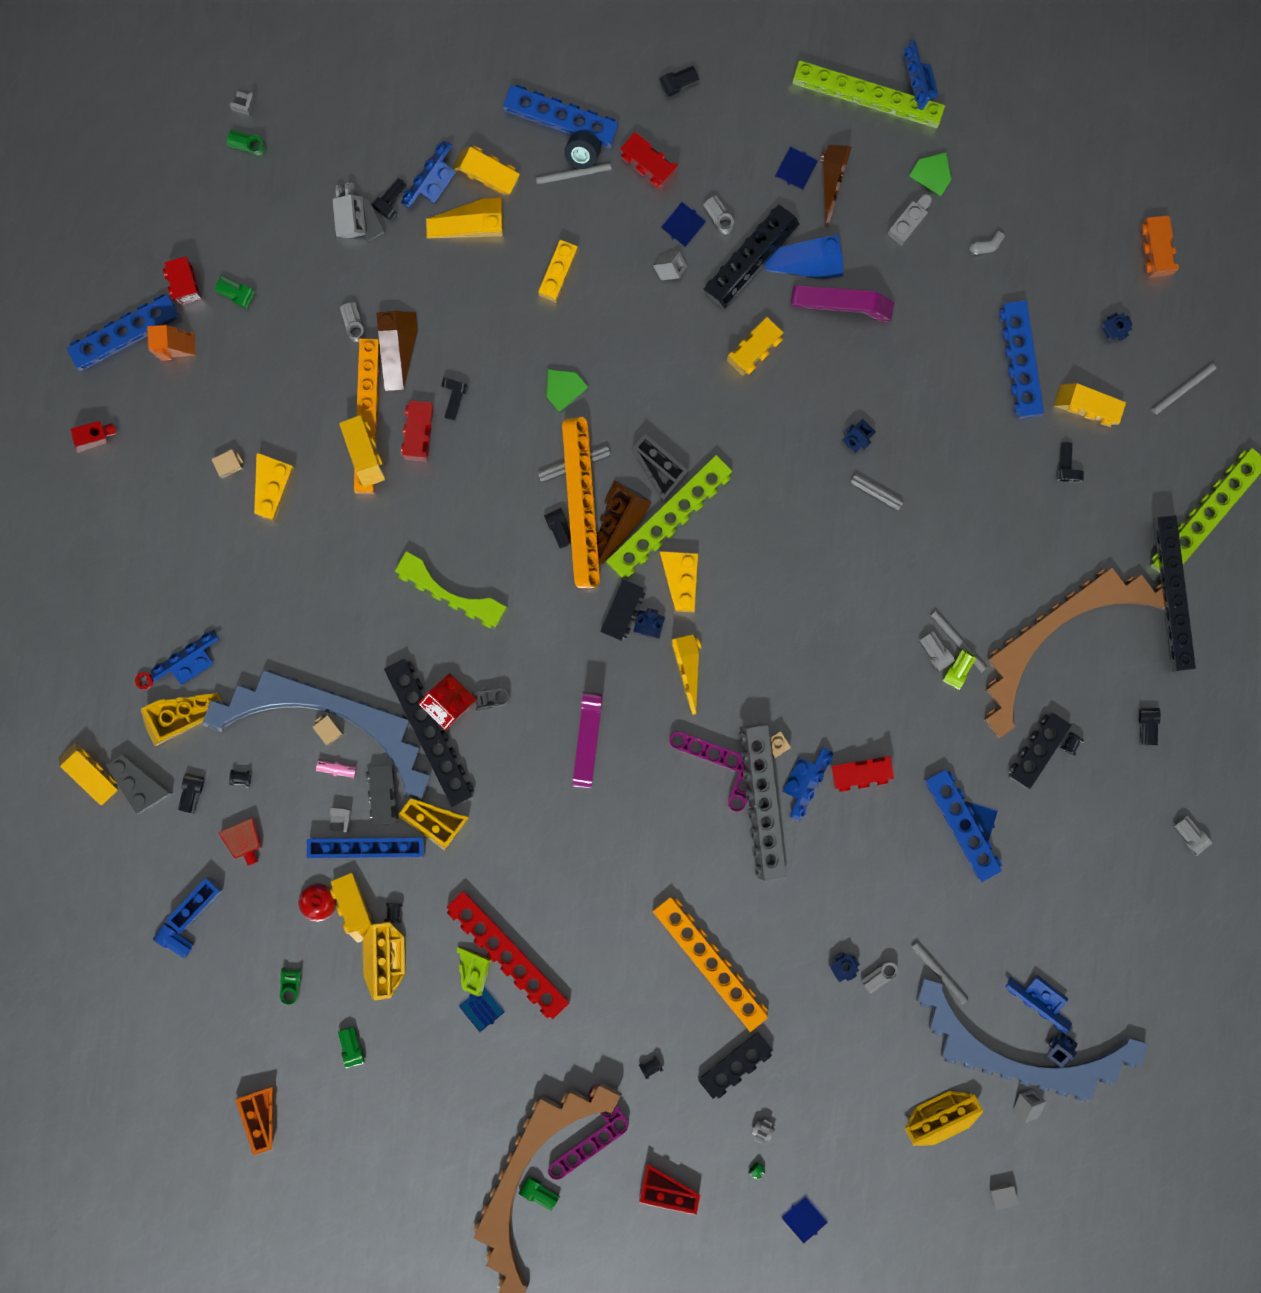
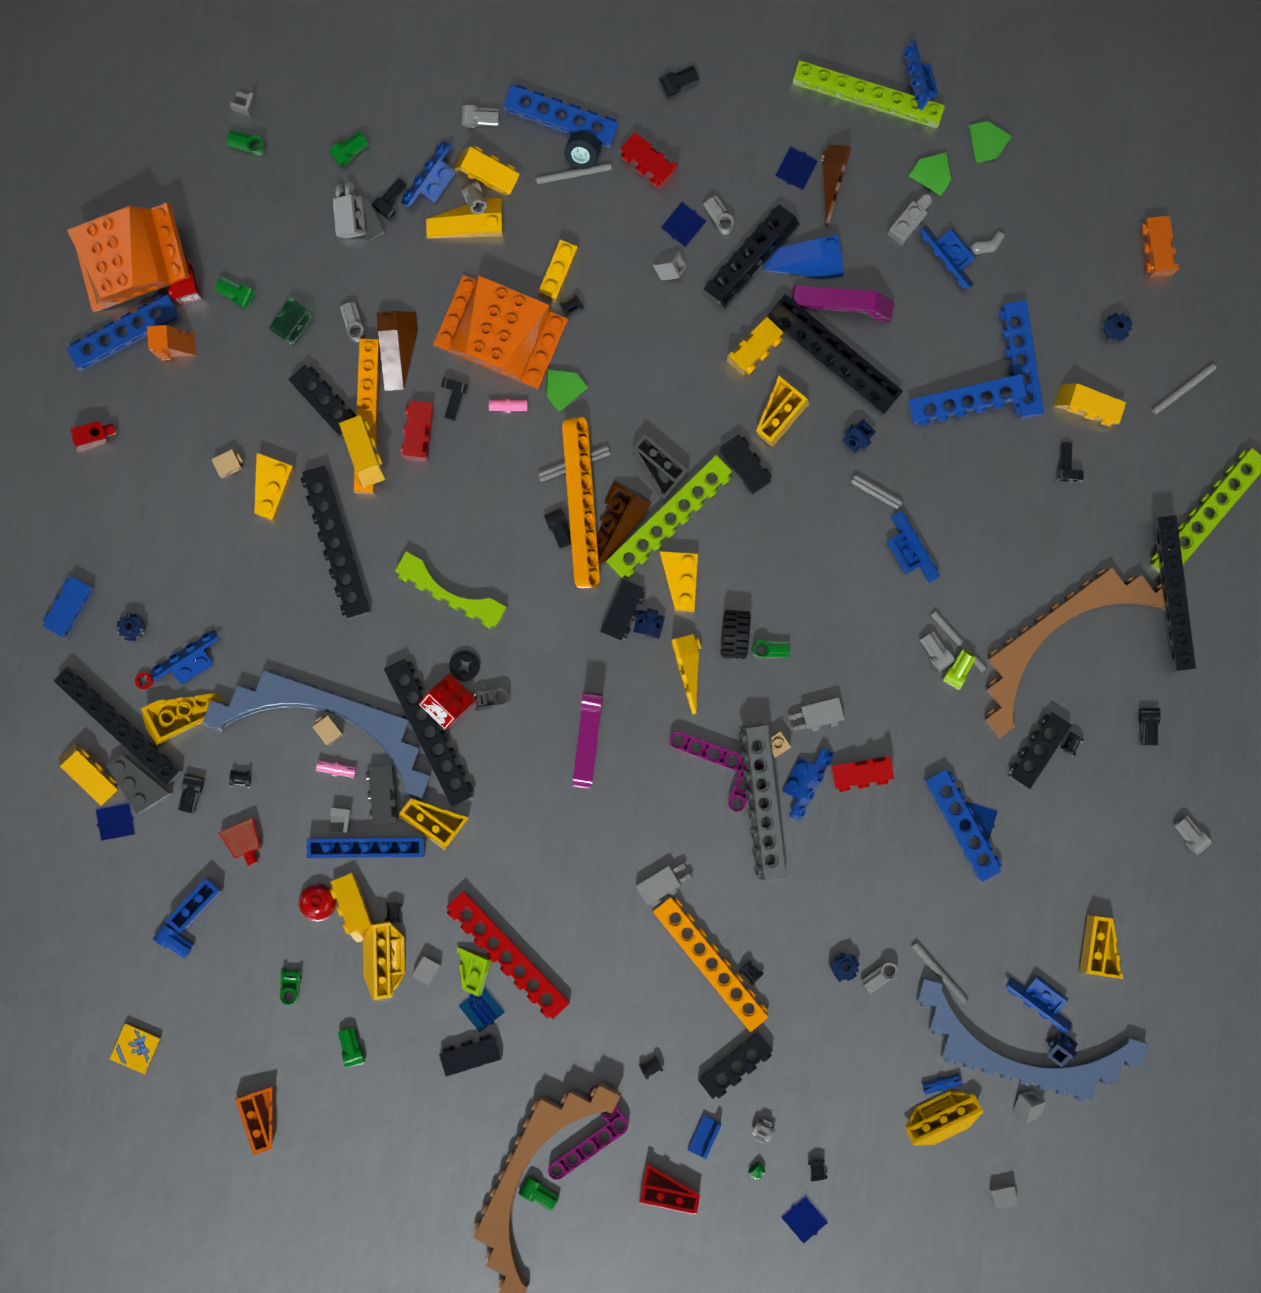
(67, 606): none -> blue brick
(115, 822): none -> clear blue piece
(118, 726): none -> black brick
(129, 254): none -> orange wedge
(135, 1048): none -> yellow tile
(137, 630): none -> dark blue brick
(291, 321): none -> clear green brick
(300, 381): none -> black brick
(320, 476): none -> black brick
(344, 151): none -> green piece
(426, 970): none -> light grey panel
(466, 656): none -> black gear
(470, 1055): none -> black brick
(474, 116): none -> light grey piece
(474, 197): none -> light grey piece
(501, 330): none -> orange wedge
(507, 405): none -> bright pink pin
(571, 306): none -> black bush
(661, 884): none -> light grey hinge
(704, 1136): none -> blue panel
(735, 634): none -> black tyre
(746, 464): none -> black brick
(750, 972): none -> black bush
(774, 649): none -> green piece
(781, 412): none -> yellow wedge
(817, 1169): none -> black bush
(818, 715): none -> light grey hinge
(834, 354): none -> black brick
(909, 549): none -> blue bracket
(919, 405): none -> blue brick
(942, 1084): none -> blue pin
(952, 251): none -> blue bracket
(988, 141): none -> bright green slope
(1100, 948): none -> yellow wedge

